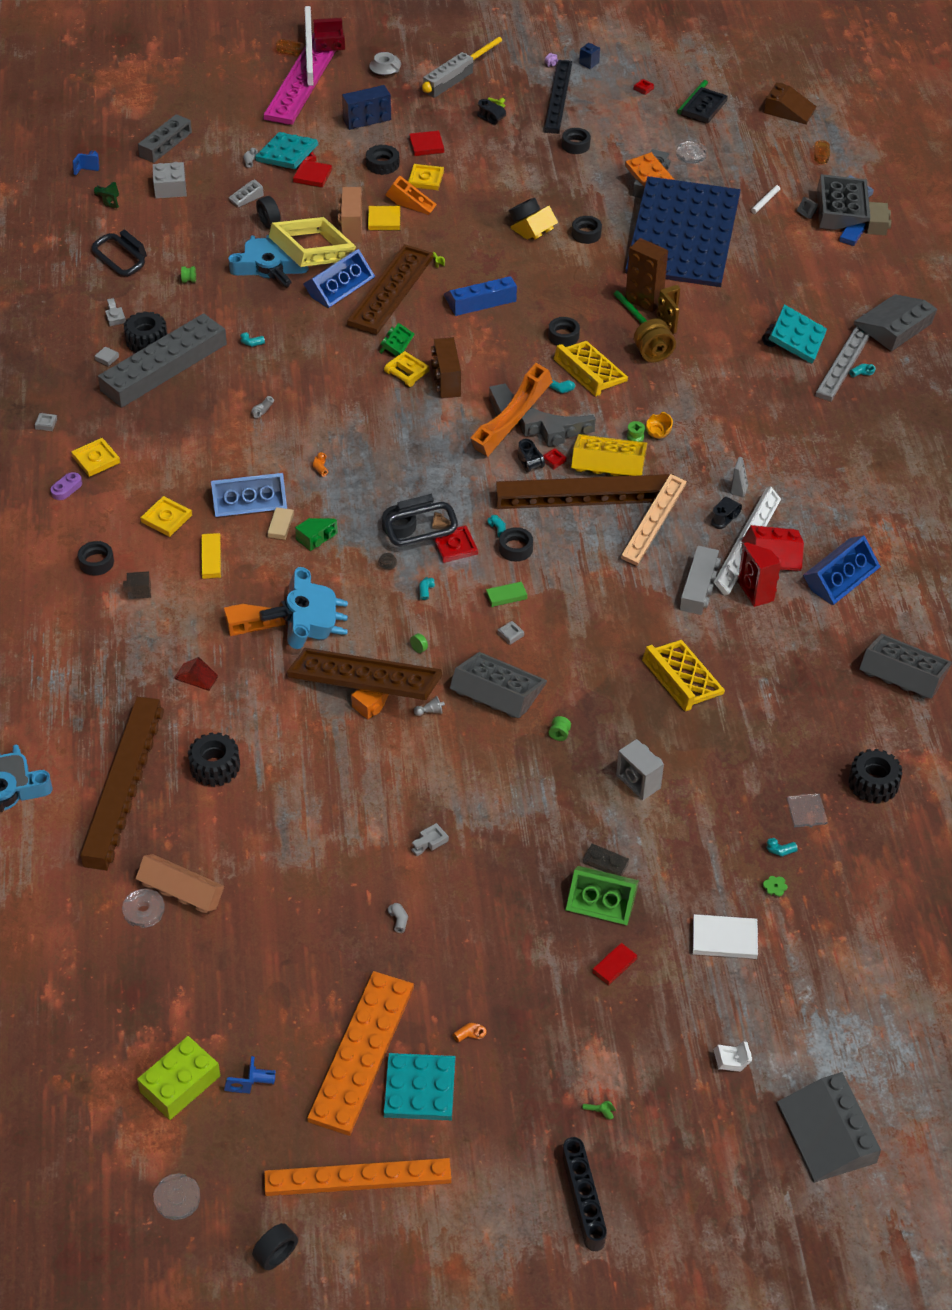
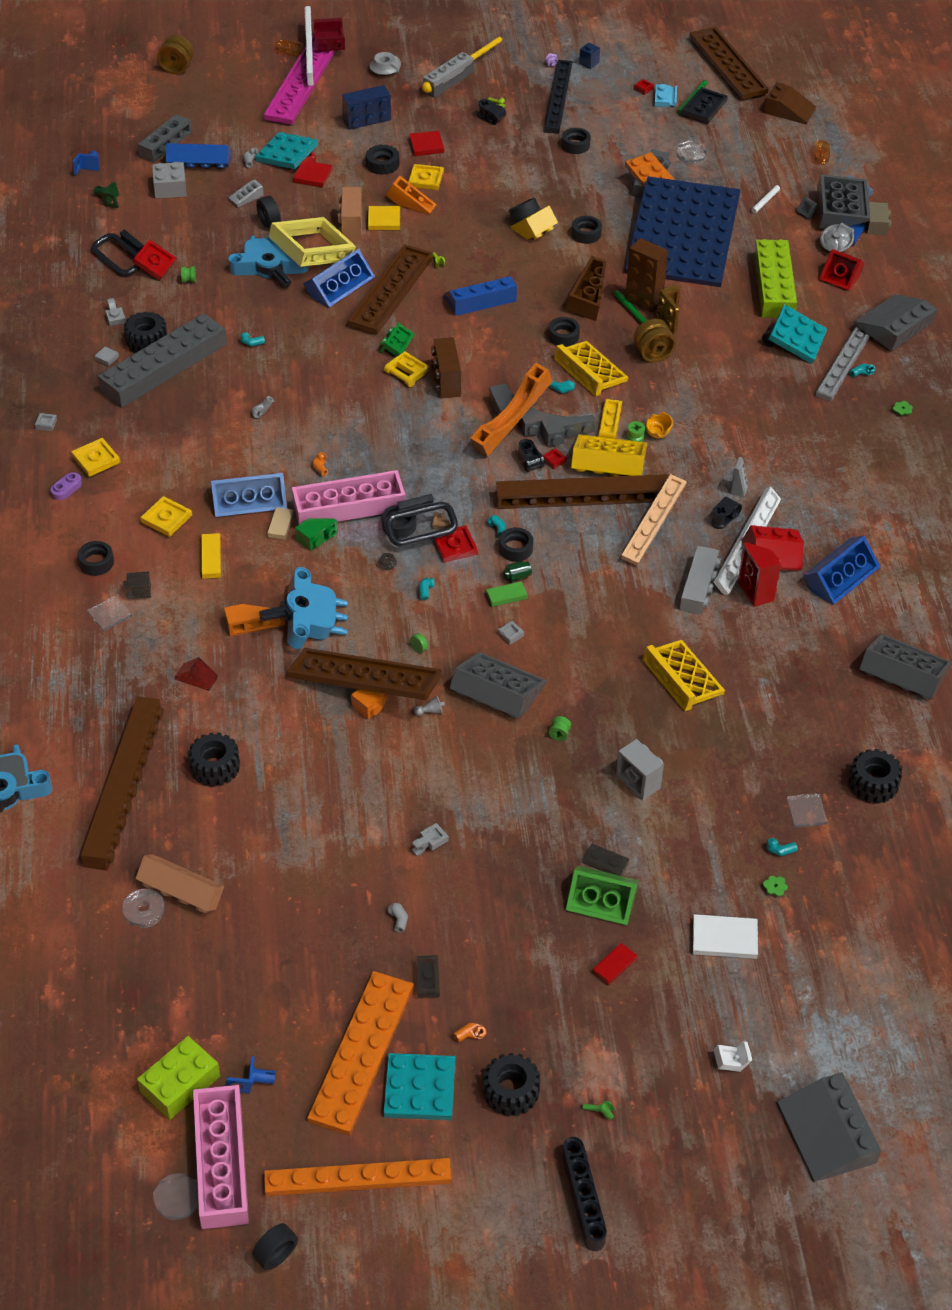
(109, 613): none -> clear piece
(154, 260): none -> red plate
(175, 54): none -> pearl gold wheel
(199, 154): none -> blue slope
(220, 1157): none -> bright pink brick
(348, 497): none -> bright pink brick
(428, 976): none -> clear smoke plate
(511, 1100): none -> black tyre
(517, 571): none -> dark green brick
(587, 291): none -> reddish brown wedge
(610, 418): none -> yellow tile
(665, 95): none -> medium azure plate
(729, 63): none -> reddish brown plate
(774, 276): none -> lime brick
(837, 237): none -> light grey piece
(842, 270): none -> red slope
(902, 408): none -> bright green plant

